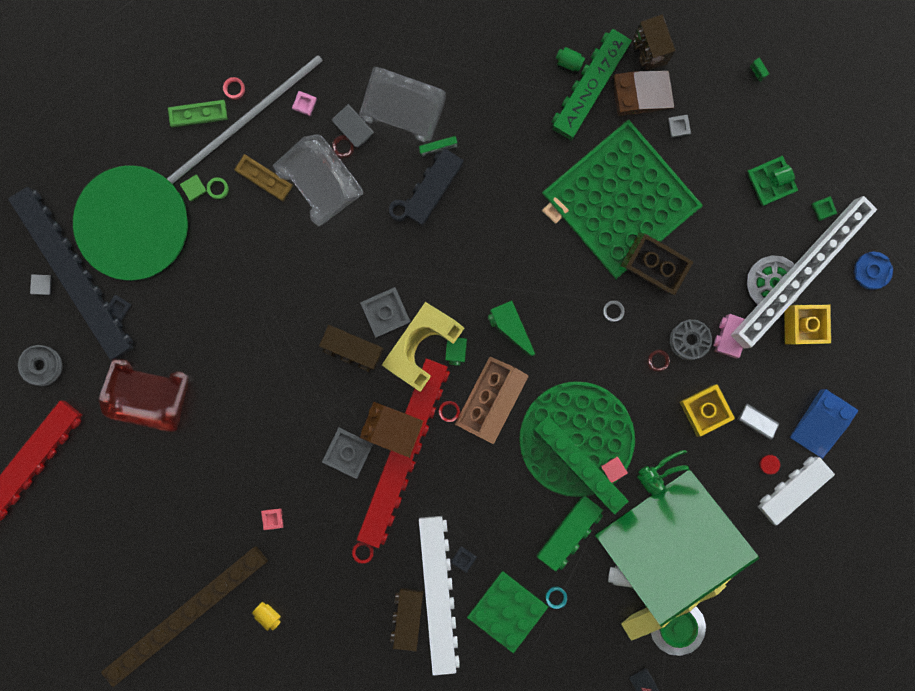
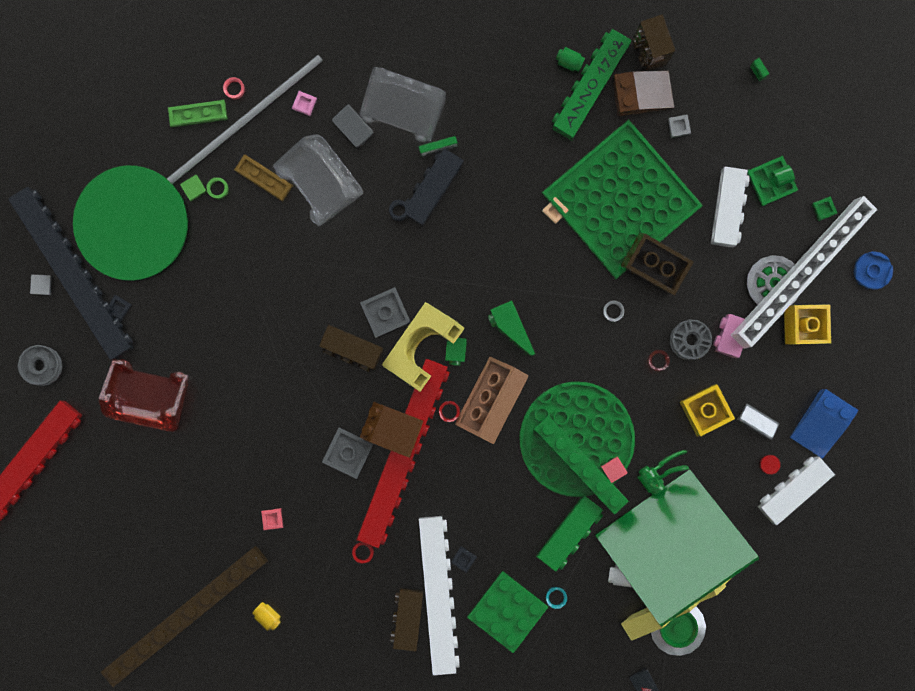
(342, 154): clear red piece -> none
(729, 207): none -> white brick

